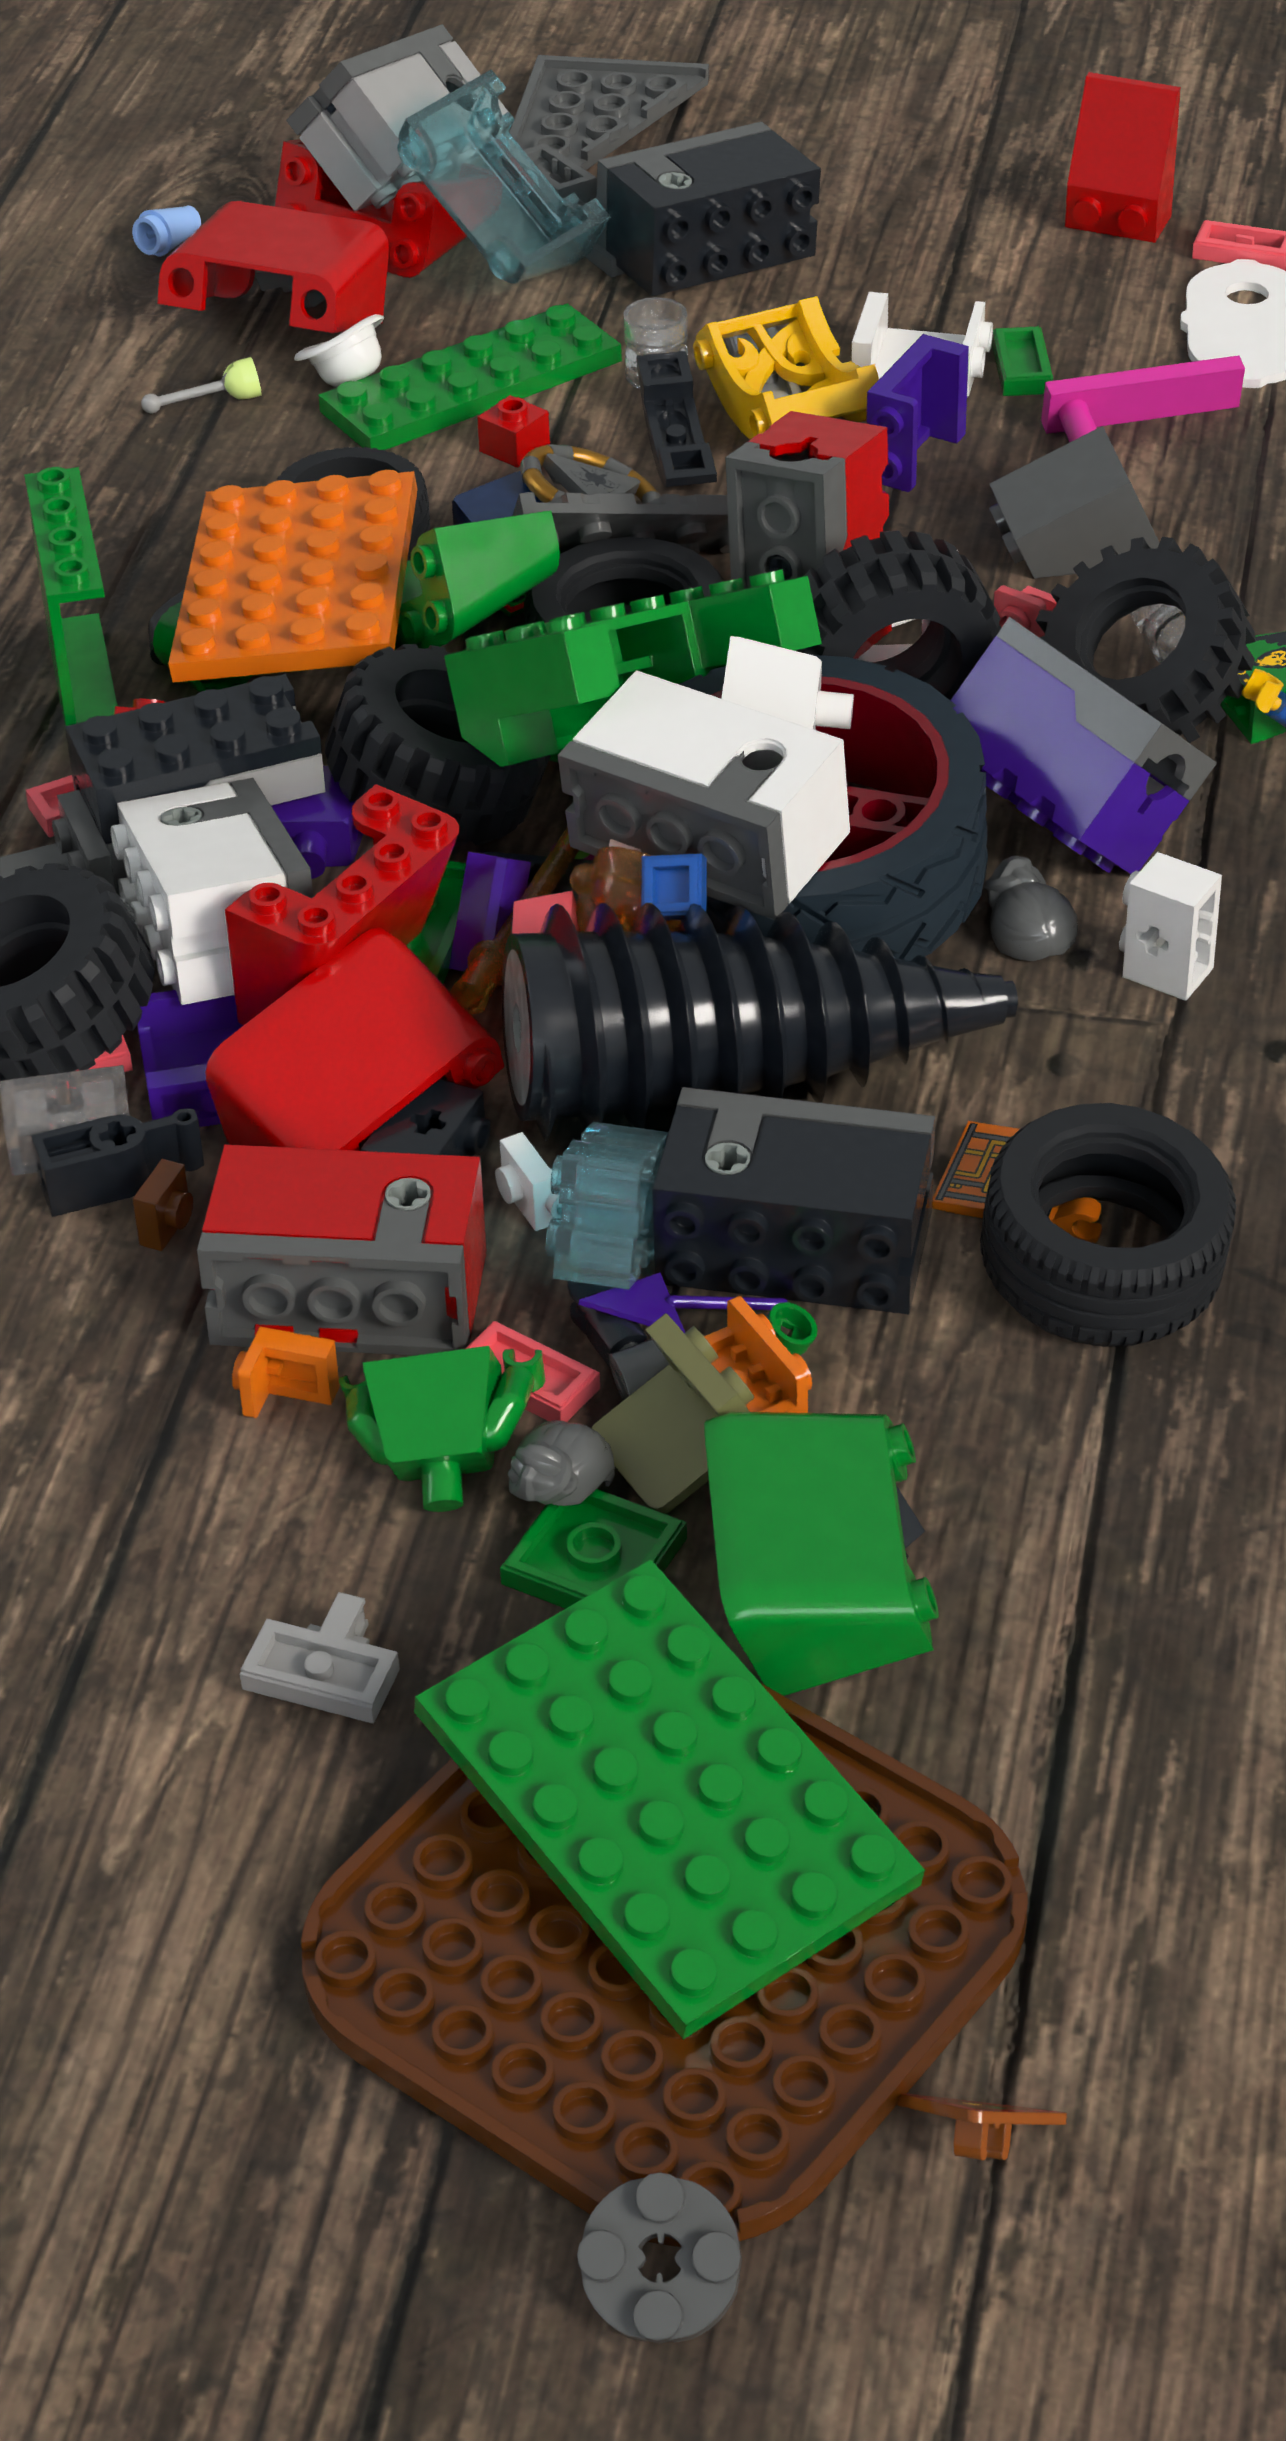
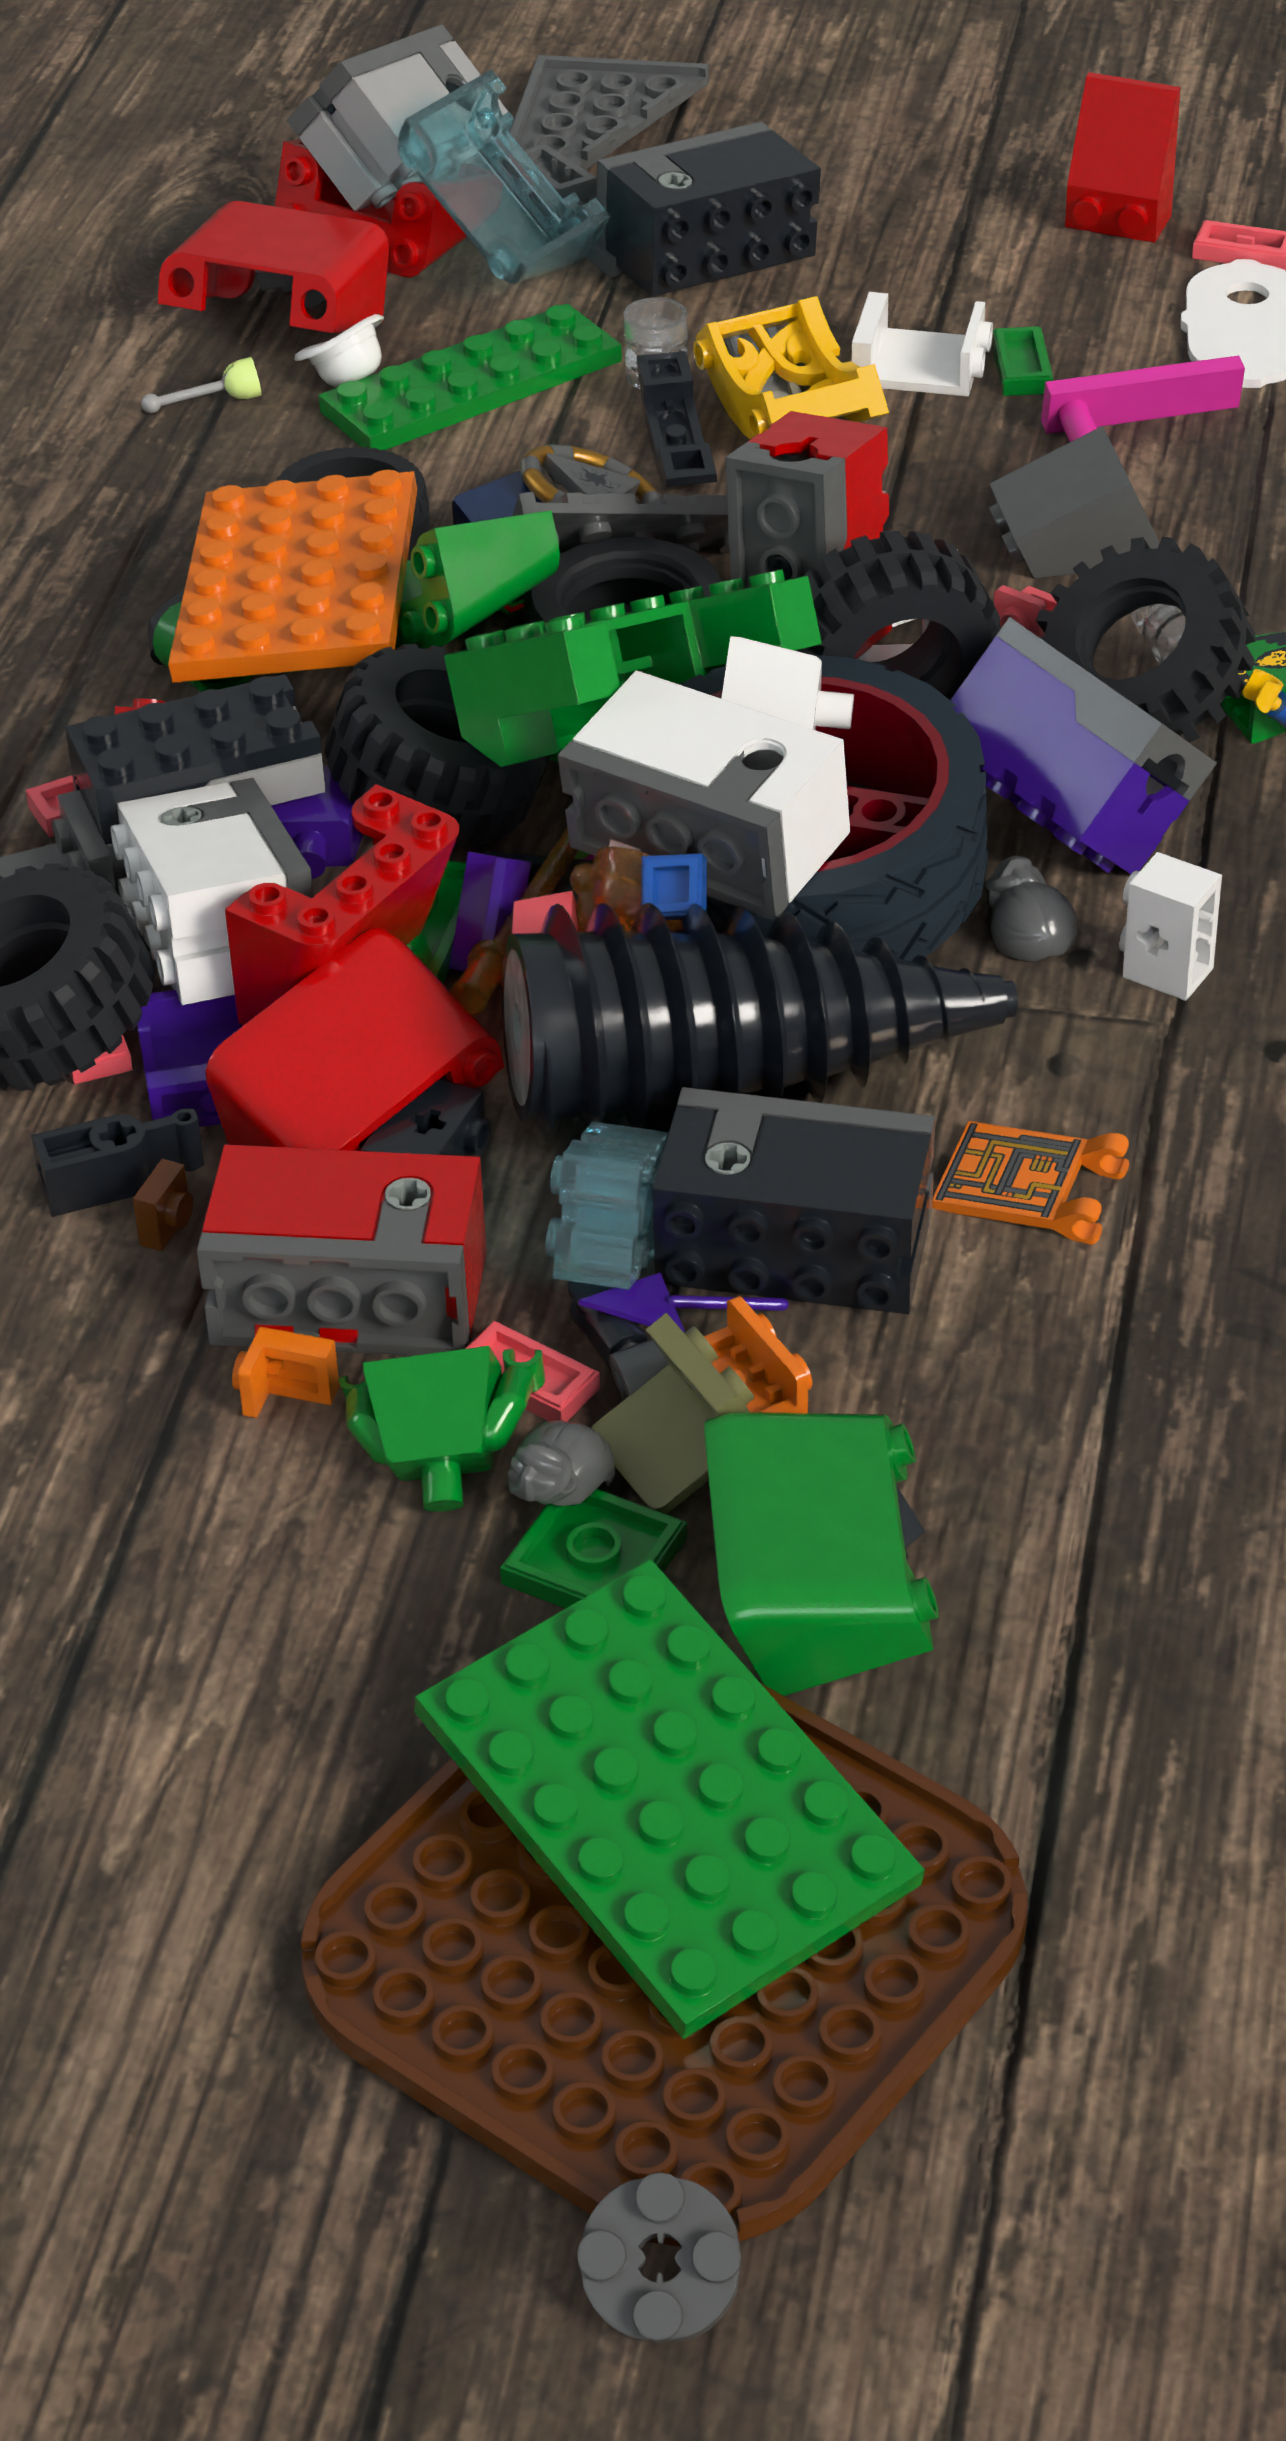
(56, 1102): clear brick -> none
(70, 574): green panel -> none
(163, 229): light blue cone -> none
(324, 1664): light grey hinge -> none
(512, 430): red plate -> none
(527, 1181): white bracket -> none
(799, 1321): green hinge -> none
(919, 400): dark purple panel -> none
(981, 2127): dark orange piece -> none
(1092, 1289): black tyre -> none

